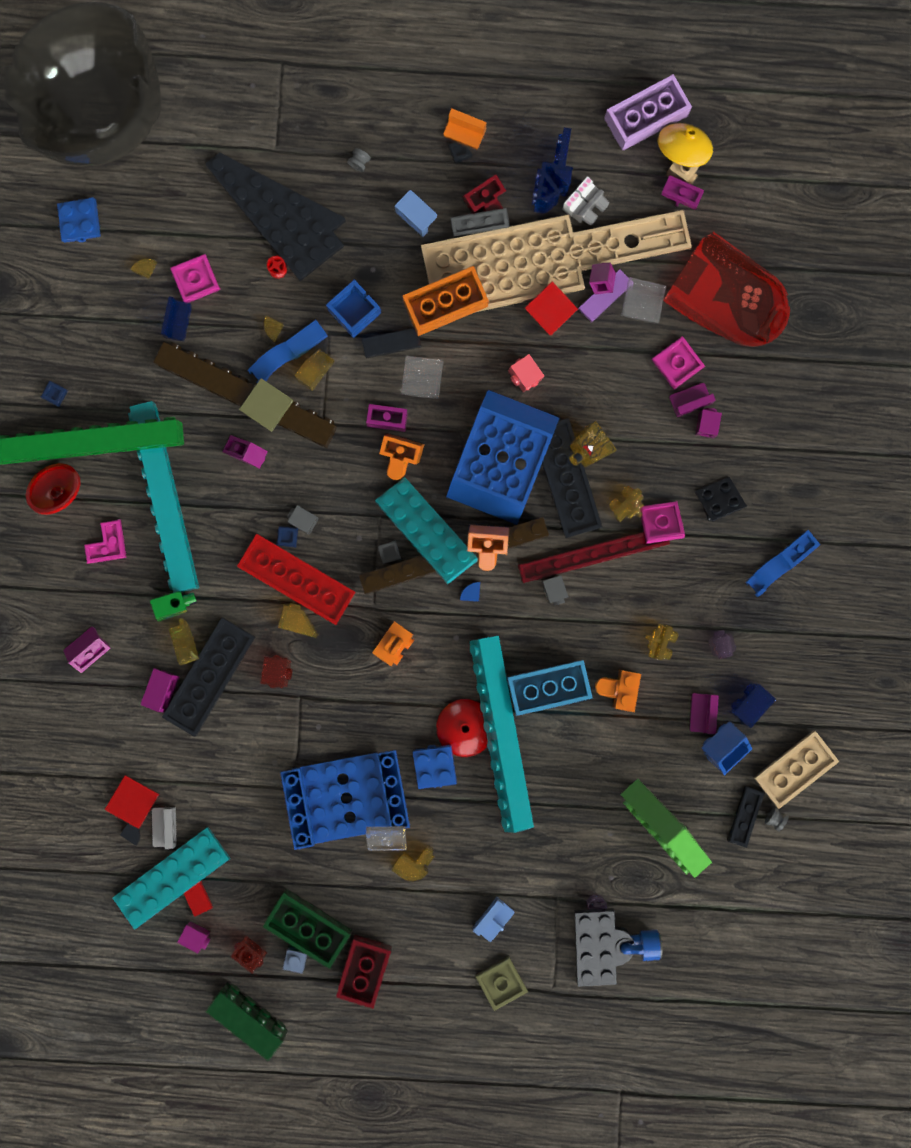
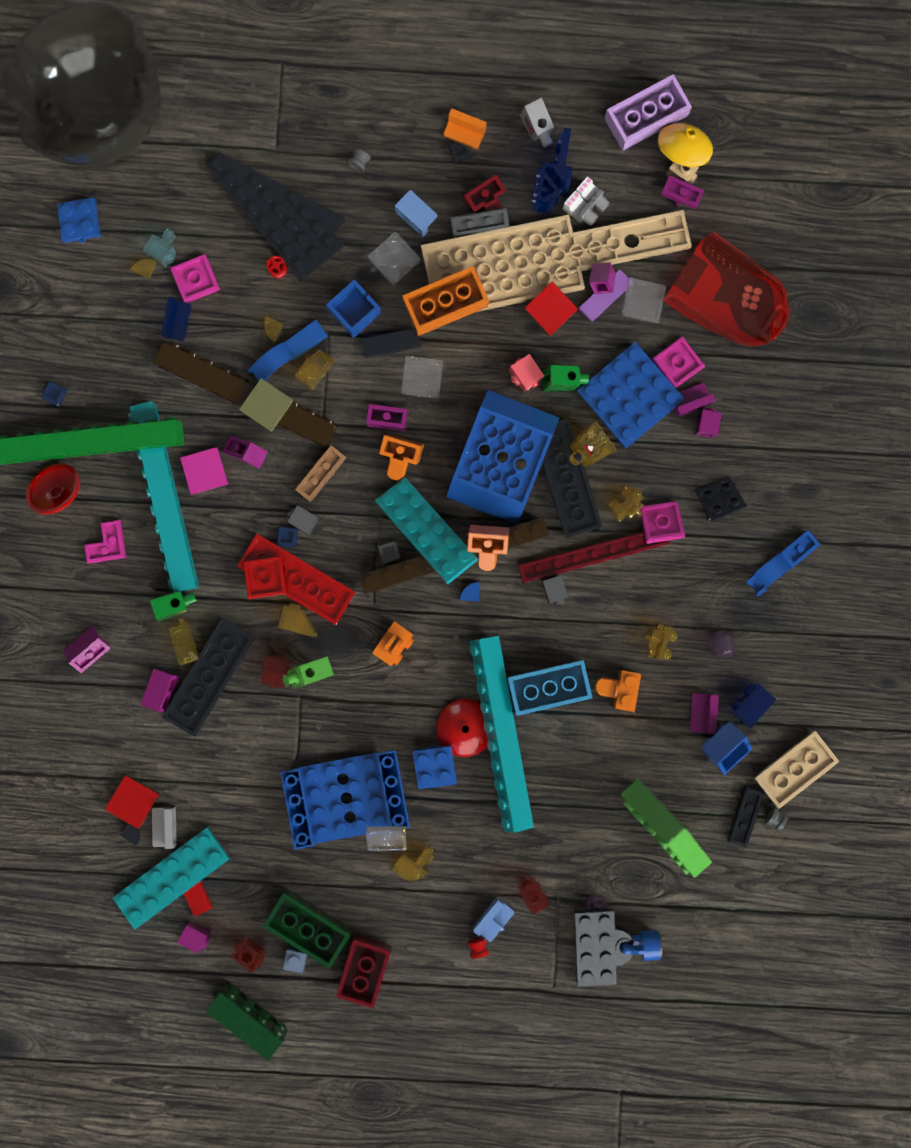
(160, 249): none -> clear light blue brick
(204, 471): none -> dark pink tile
(265, 577): none -> red tile
(308, 673): none -> bright green torso
(320, 473): none -> medium nougat plate
(394, 258): none -> clear plate
(478, 948): none -> red wheel
(501, 983): olive tile -> none
(530, 888): none -> clear red head
(536, 115): none -> light grey torso
(563, 378): none -> green torso
(630, 395): none -> blue plate

